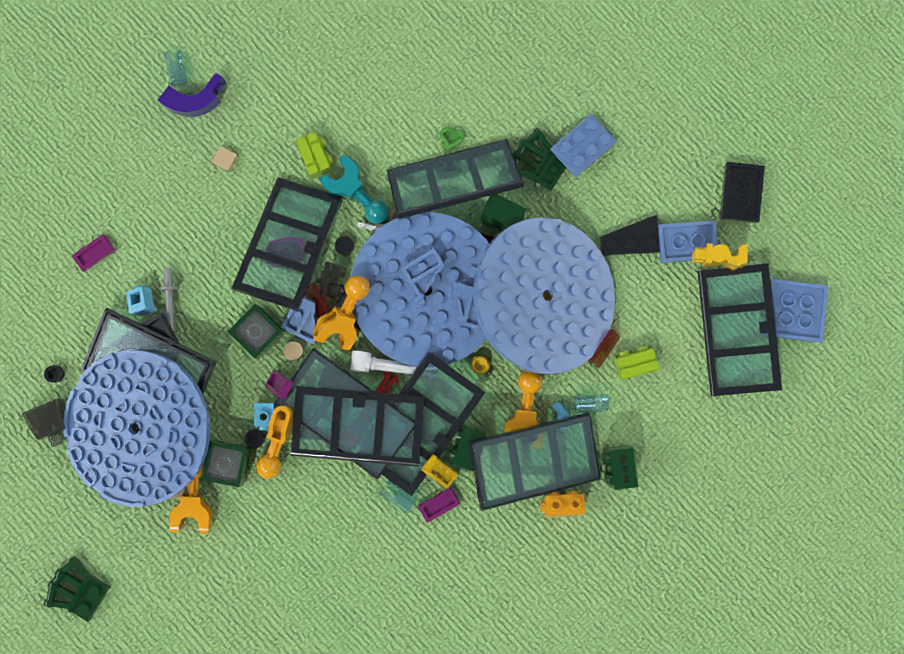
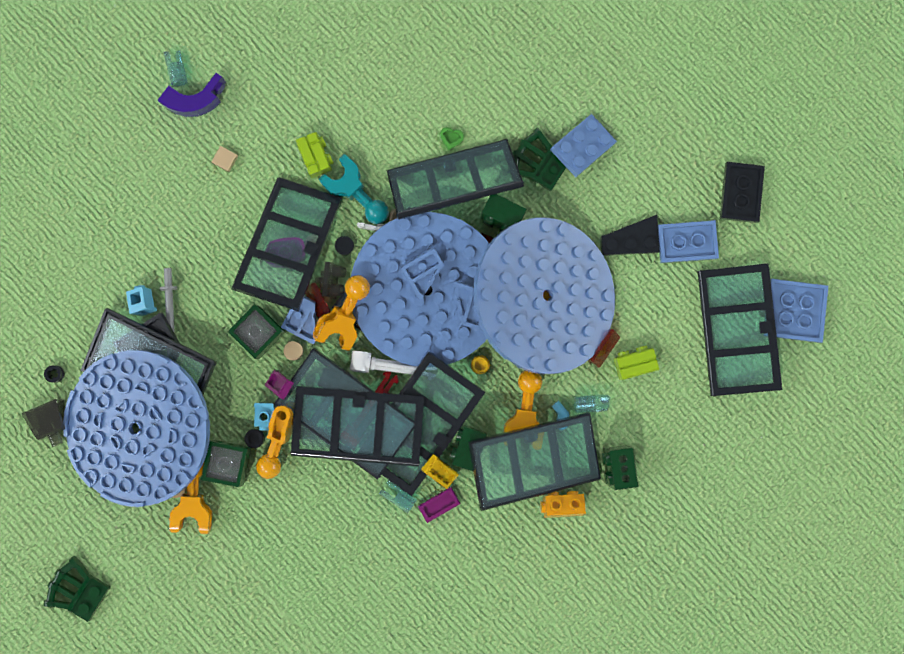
(93, 253): magenta tile -> none
(720, 255): yellow hips -> none

